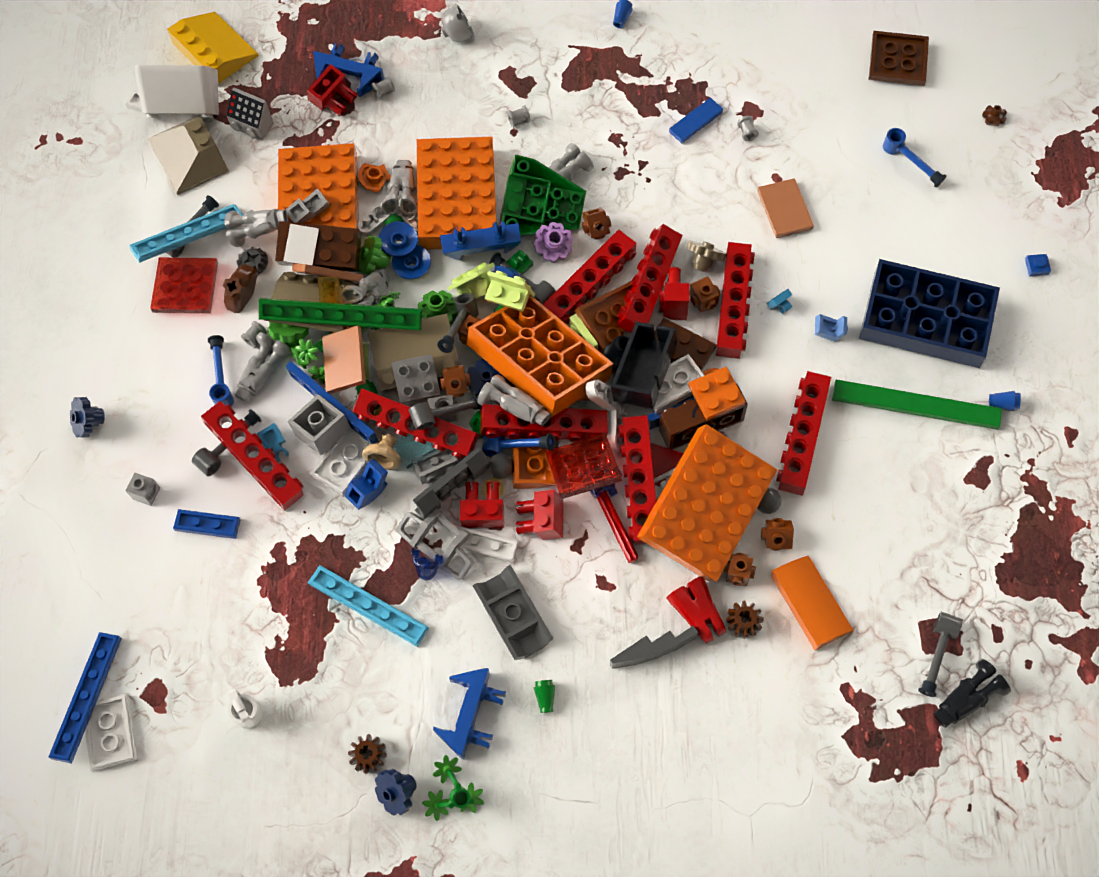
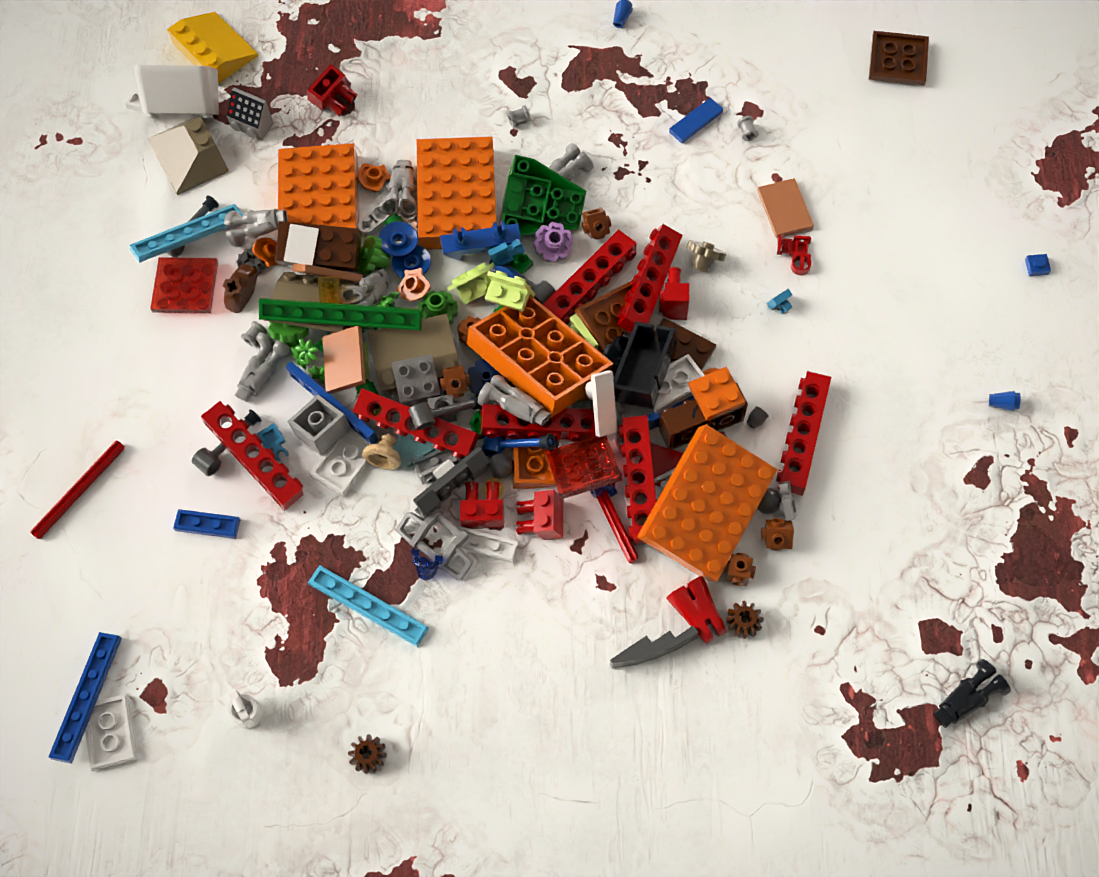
(77, 490): none -> red axle
(85, 416): dark blue plant -> none
(142, 489): light grey brick -> none
(219, 388): blue piece -> none
(265, 250): none -> orange animal
(311, 206): light grey slope -> none
(366, 71): blue hose -> none
(368, 486): blue brick -> none
(383, 87): light grey bush -> none
(395, 791): dark blue plant -> none
(413, 285): none -> orange animal
(443, 468): none -> white tile
(456, 24): light grey cylinder -> none
(458, 796): bright green plant -> none
(465, 306): dark grey piece -> none
(477, 691): blue hose -> none
(503, 254): none -> dark azure plate
(513, 614): dark grey piece -> none
(545, 693): green cone -> none
(604, 403): none -> white tile
(704, 294): dark orange brick -> none
(726, 345): red brick -> none
(757, 417): none -> dark grey hose
(787, 506): none -> light grey plate
(799, 251): none -> red piece
(811, 602): orange slope -> none
(830, 328): medium blue bracket -> none
(895, 143): blue piece -> none
(917, 404): green tile -> none
(930, 313): dark blue brick -> none
(947, 627): dark grey piece -> none
(994, 115): reddish brown plant -> none

